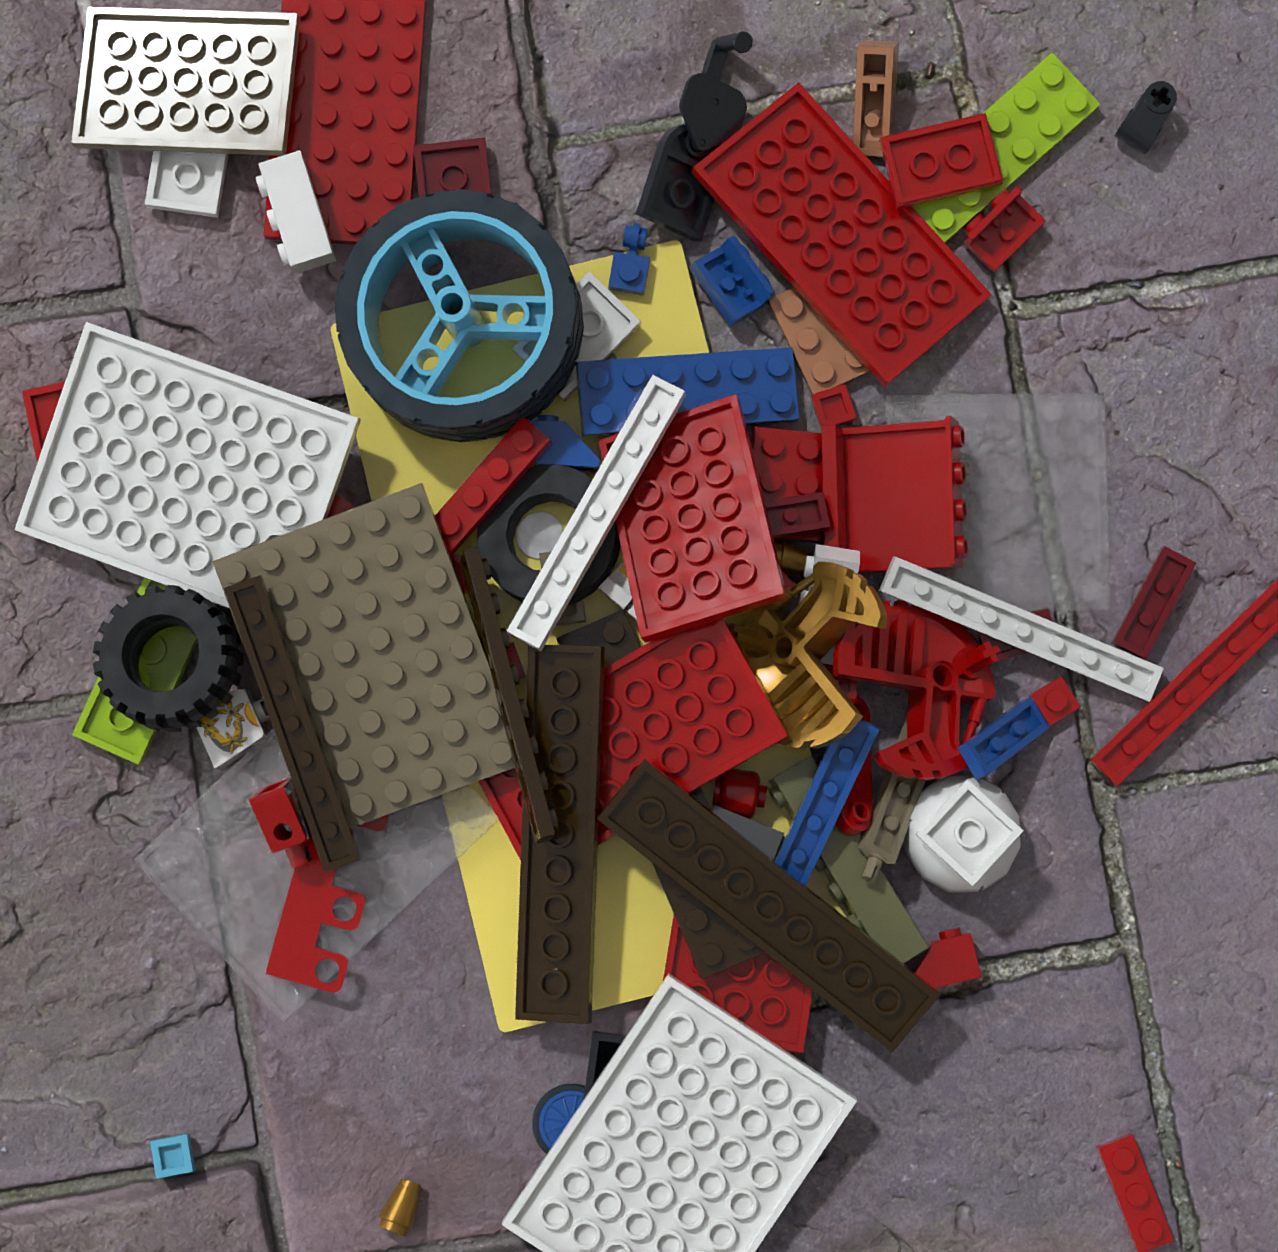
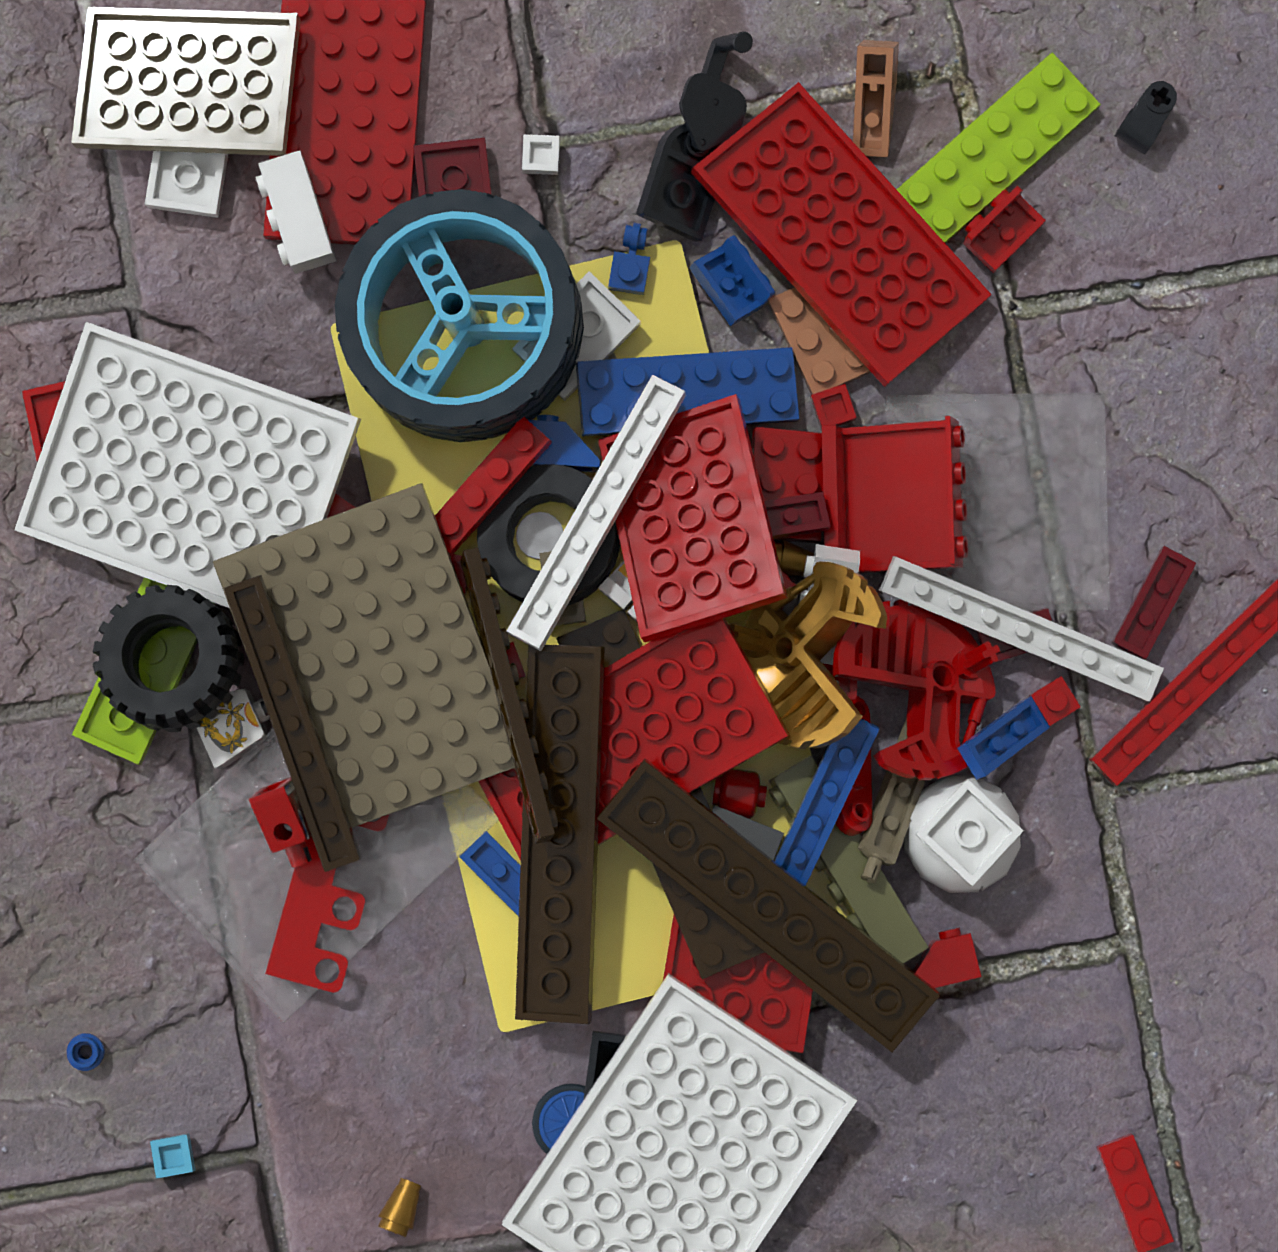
(75, 1057): none -> blue plate
(495, 868): none -> blue plate
(540, 154): none -> white plate
(941, 161): red tile -> none

